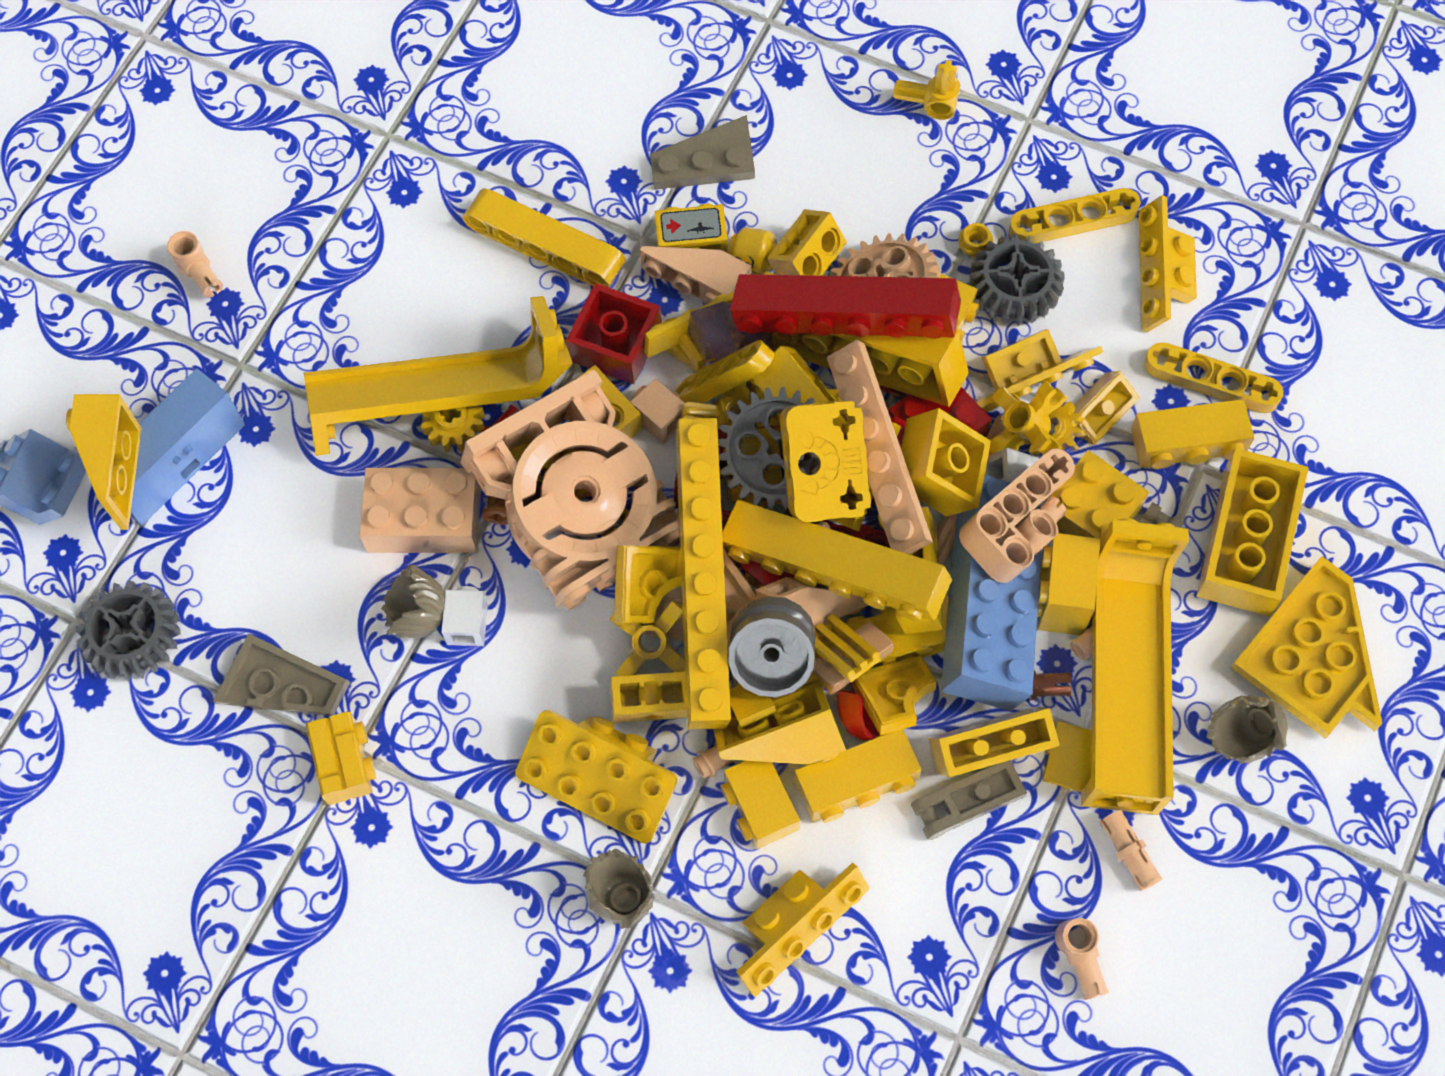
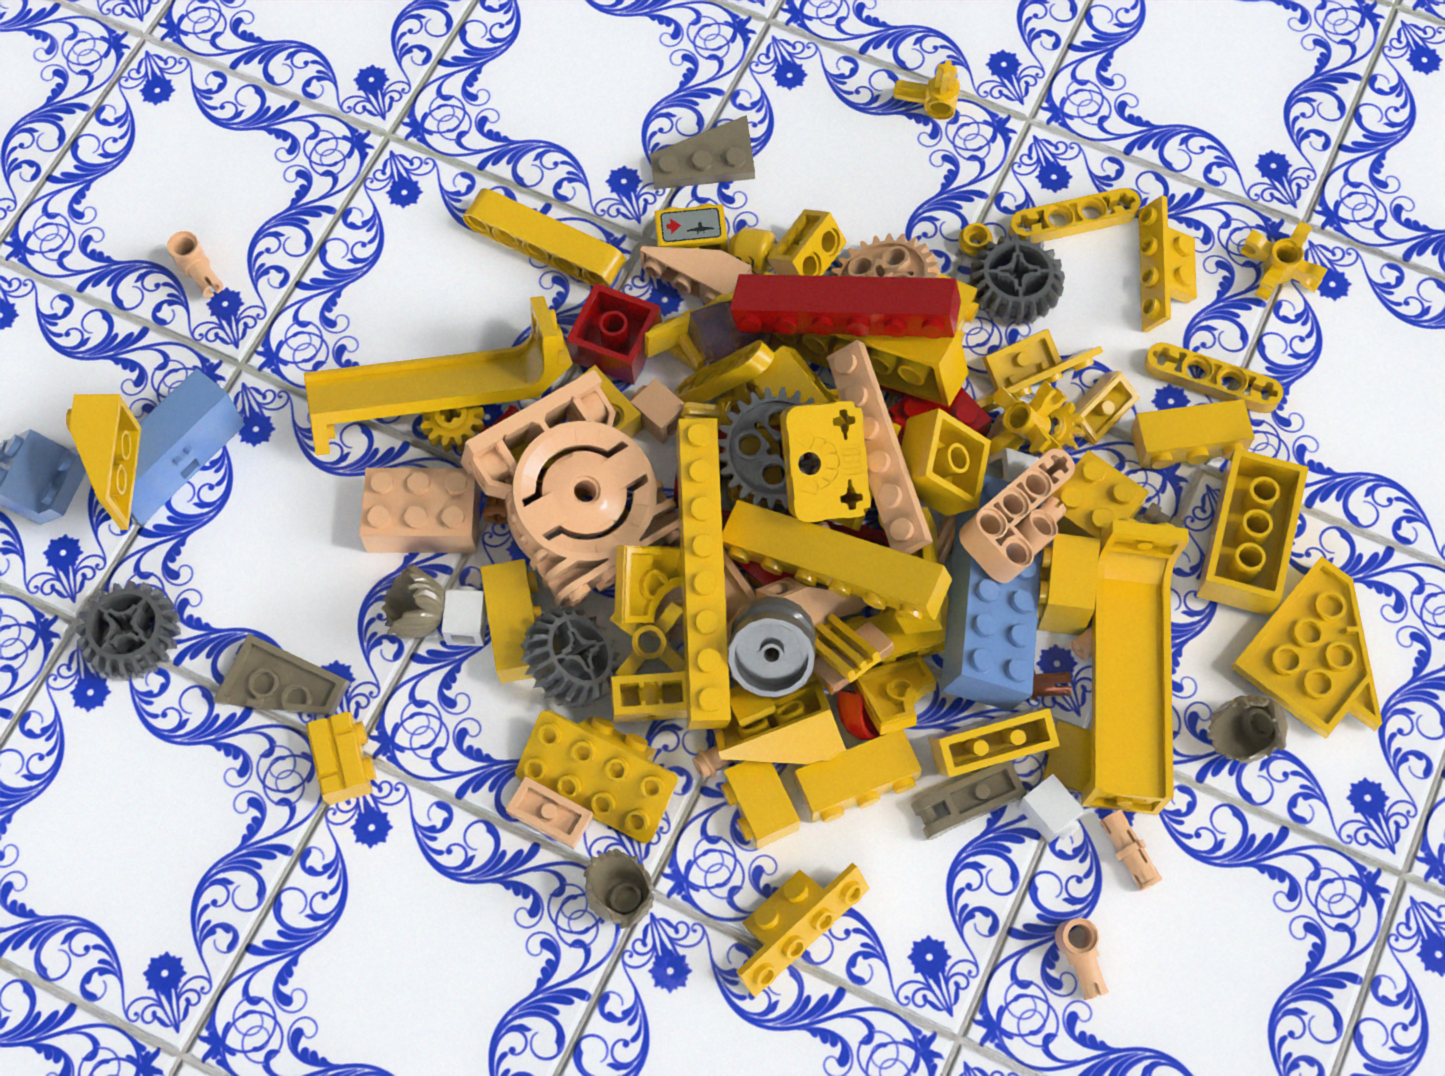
(510, 612): none -> yellow brick
(549, 812): none -> light nougat plate
(569, 657): none -> dark grey gear
(1052, 809): none -> white brick
(1287, 249): none -> yellow pin

